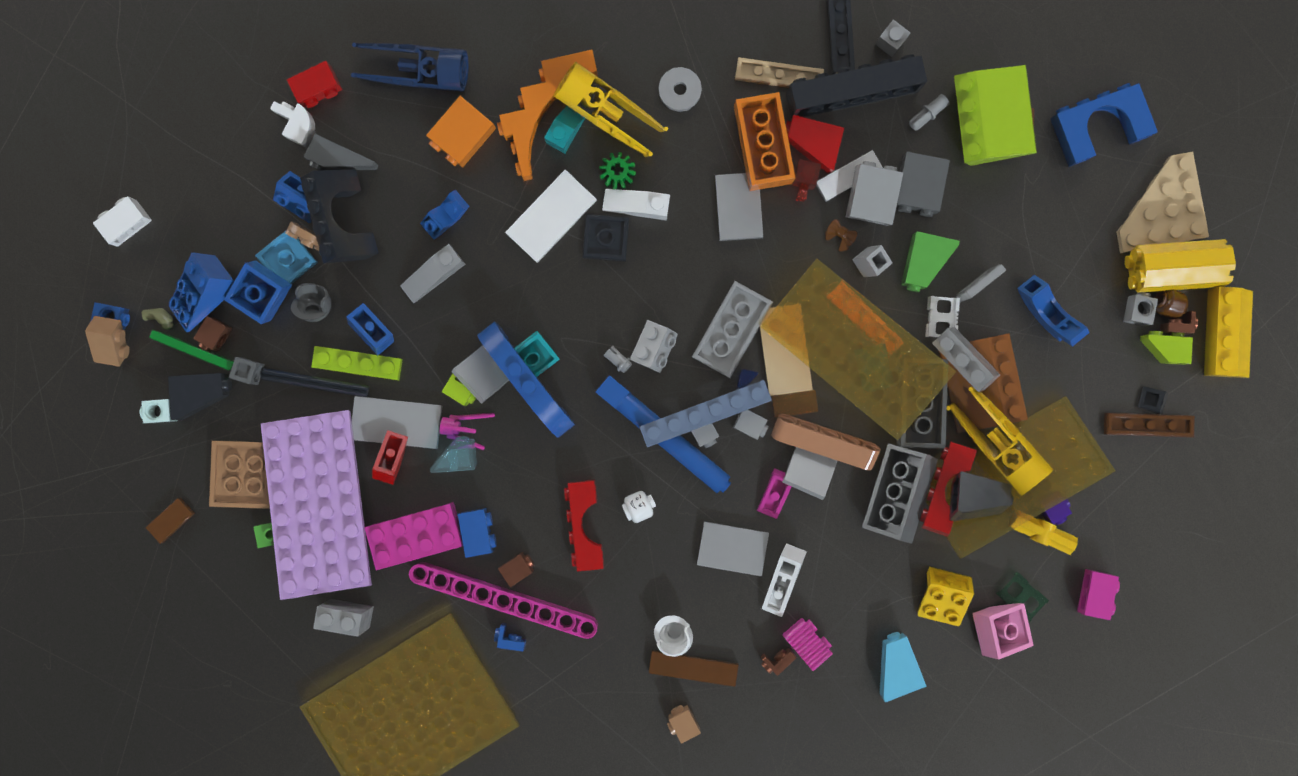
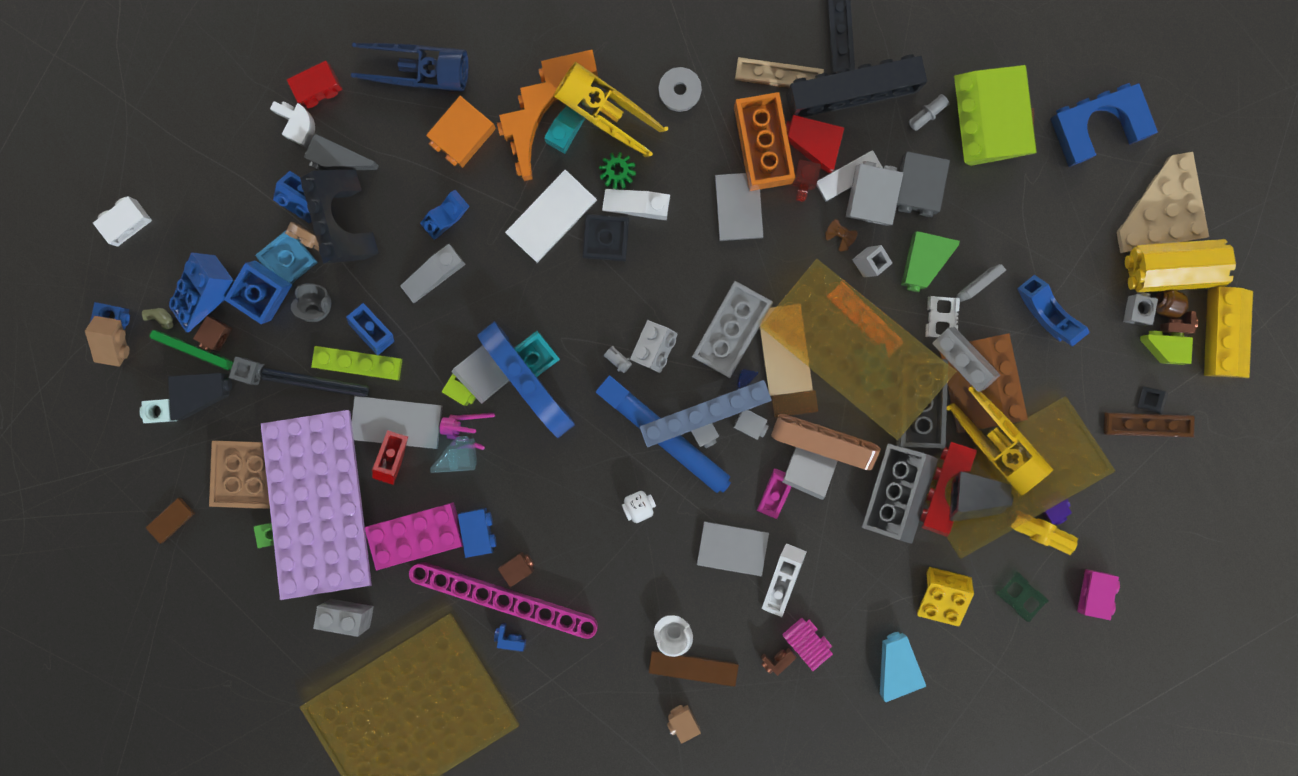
(587, 553): red arch -> none
(892, 38): light grey brick -> none
(1003, 630): bright pink slope -> none

